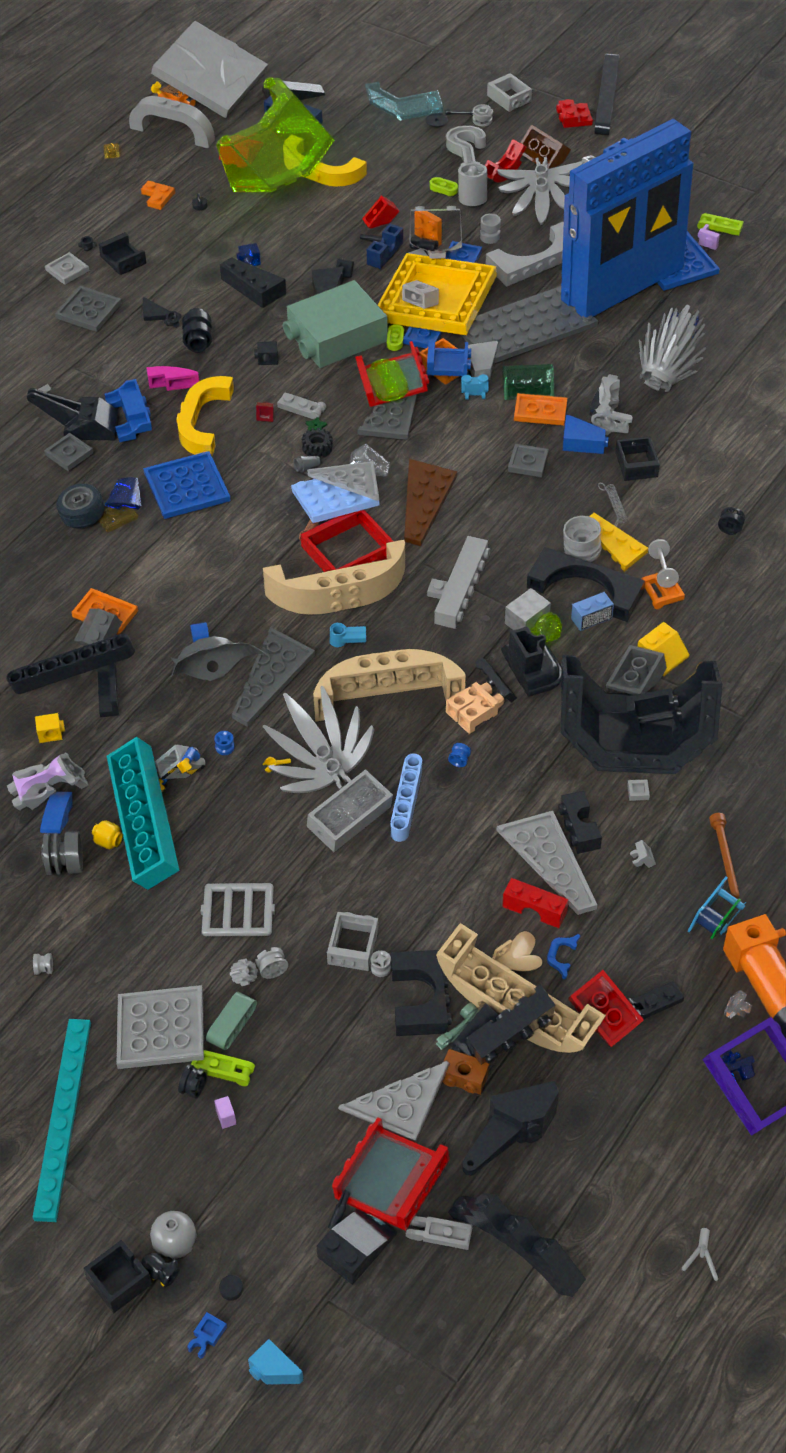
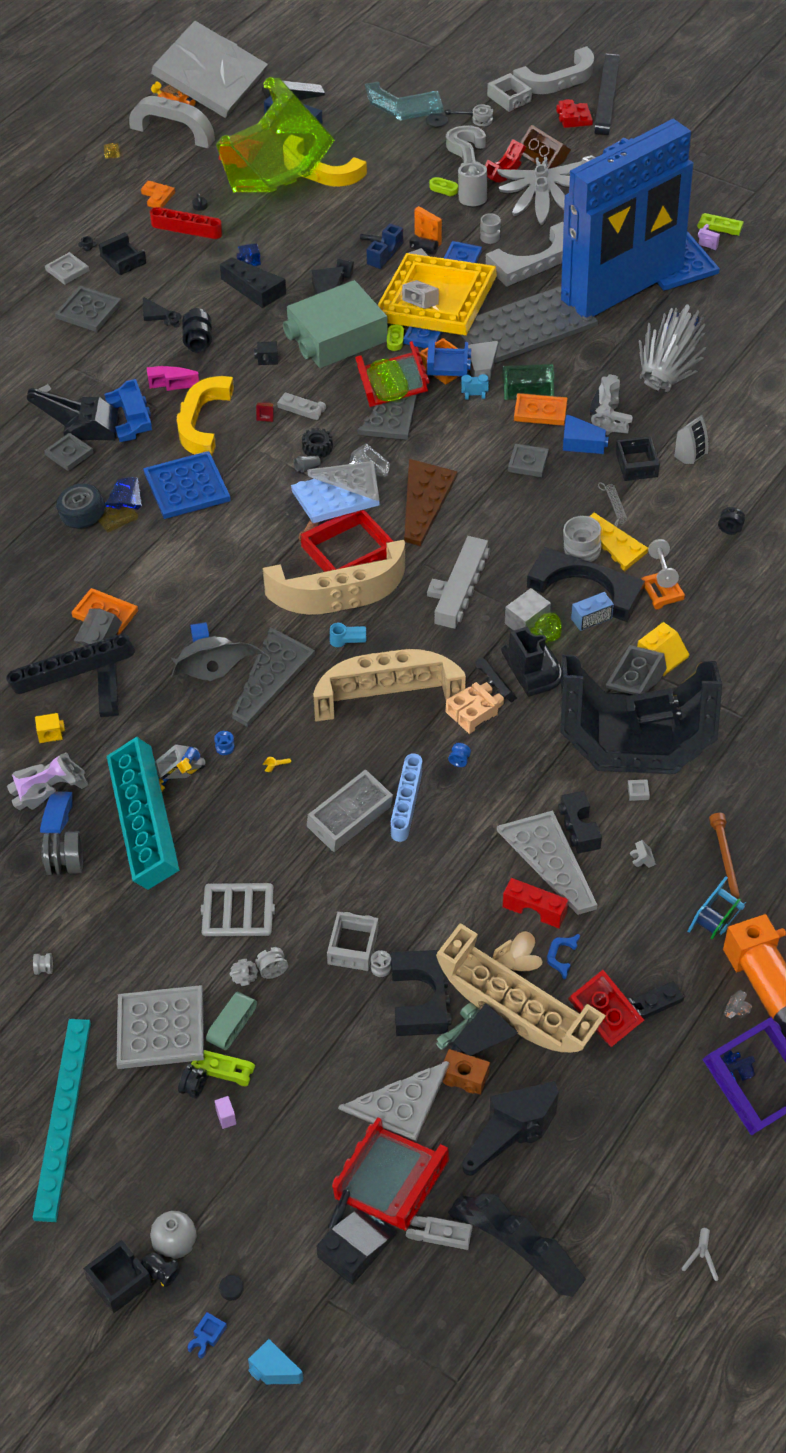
(107, 834): yellow head -> none
(186, 223): none -> red beam
(316, 423): dark green plate -> none
(329, 761): light grey plant -> none
(380, 213): red slope -> none
(438, 254): light grey piece -> none
(512, 1026): black wedge -> none
(561, 79): none -> light grey arch
(692, 441): none -> light grey slope

